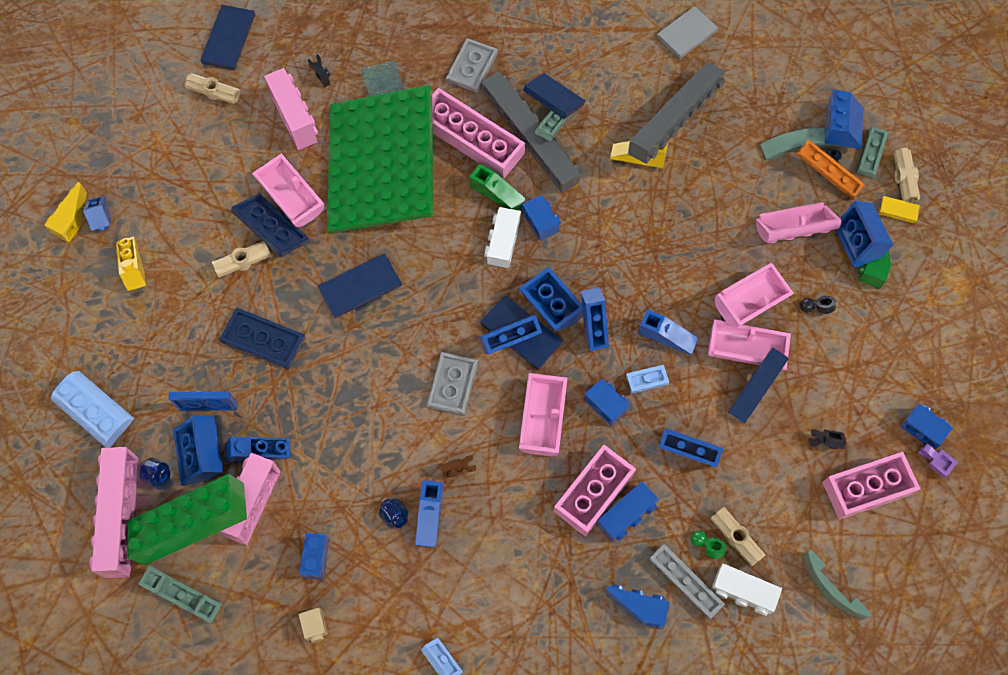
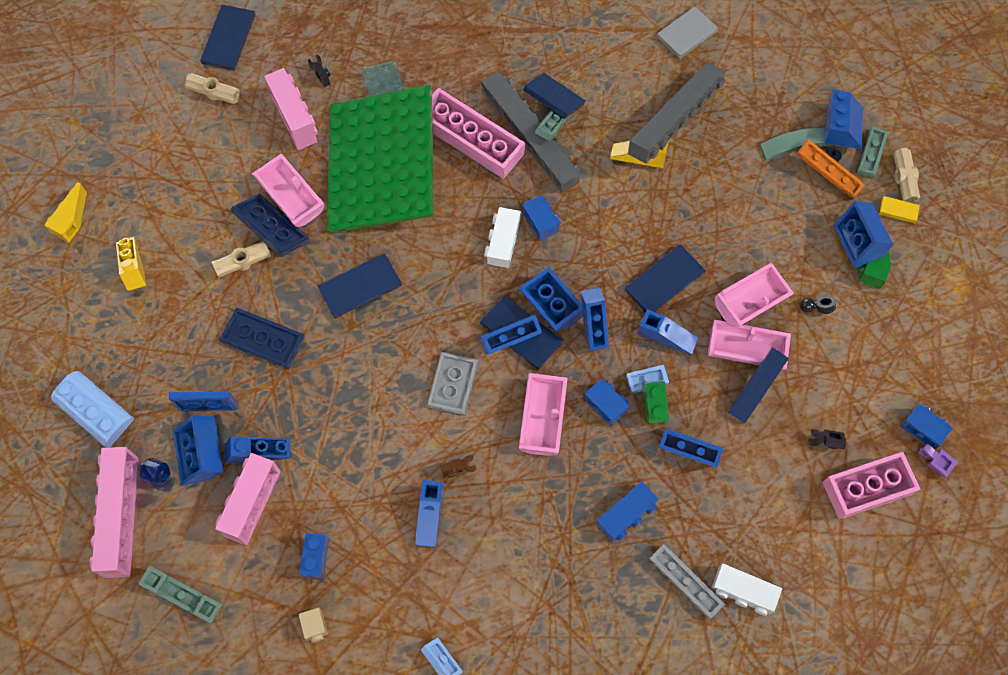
(97, 213): slope -> none
(186, 520): green brick -> none
(393, 513): clear blue head -> none
(472, 65): light grey tile -> none
(495, 188): green slope -> none
(594, 490): bright pink brick -> none
(645, 609): blue slope -> none
(655, 401): none -> green brick
(665, 279): none -> dark blue tile
(714, 547): green plate -> none
(747, 547): tan piece -> none
(796, 222): bright pink container -> none
(853, 608): sand green slope -> none

